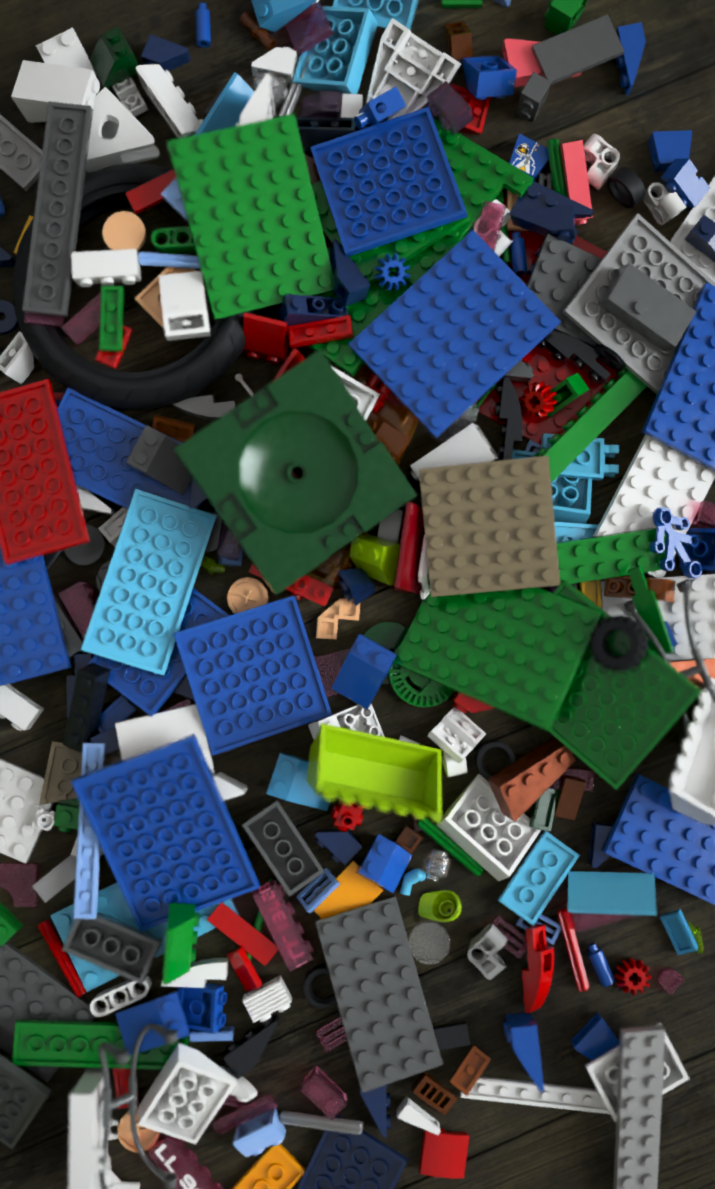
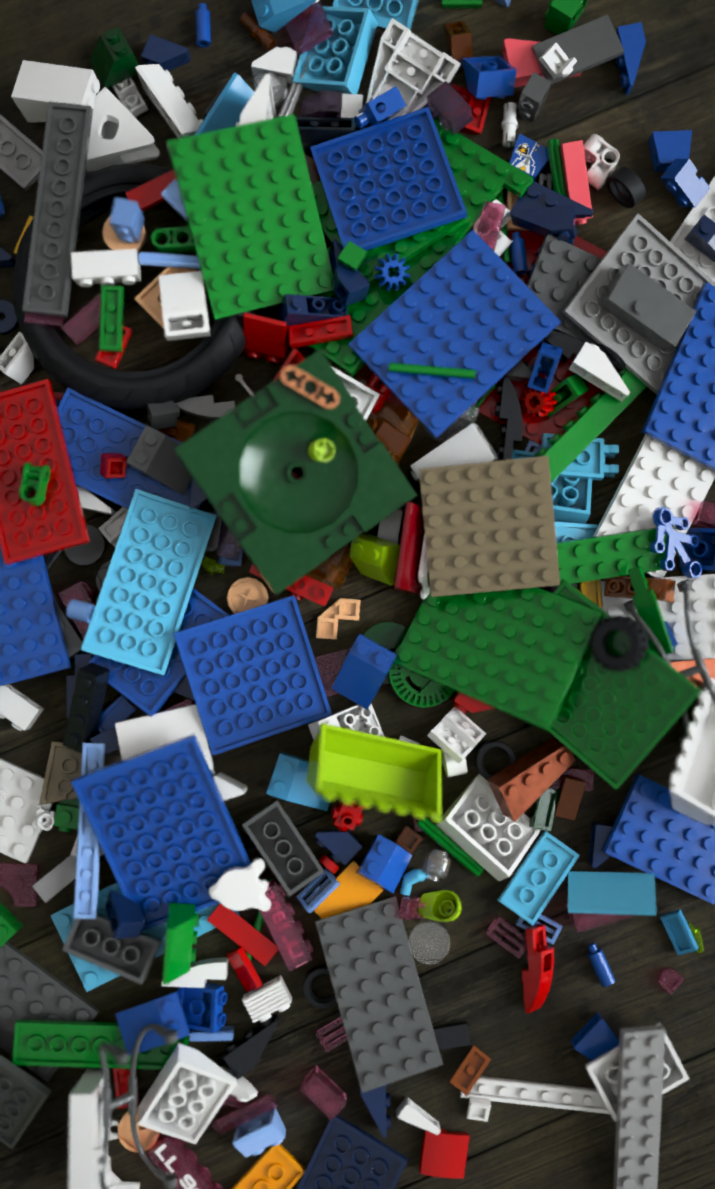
(34, 479): none -> green piece
(61, 957): red axle -> none
(65, 50): white slope -> none
(80, 610): none -> medium blue piece
(113, 465): none -> red slope
(113, 1002): white beam -> none
(124, 916): none -> dark blue slope
(127, 220): none -> medium blue brick
(163, 415): none -> dark grey brick
(241, 888): none -> white tile
(321, 400): none -> nougat beam
(321, 1122): light grey axle -> none
(325, 449): none -> lime wheel
(328, 863): none -> red tile
(352, 256): none -> green tile
(355, 585): dark blue slope -> none
(409, 908): none -> clear pink tile
(426, 1078): reddish brown slope -> none
(432, 370): none -> green bar
(478, 1109): none -> white tile
(488, 961): light grey piece -> none
(509, 124): none -> white pin
(523, 1035): blue slope -> none
(545, 363): none -> blue torso
(557, 62): none -> white bracket
(573, 950): red axle -> none
(597, 369): none -> white slope
(632, 984): red gear -> none
(665, 206): white piece -> none

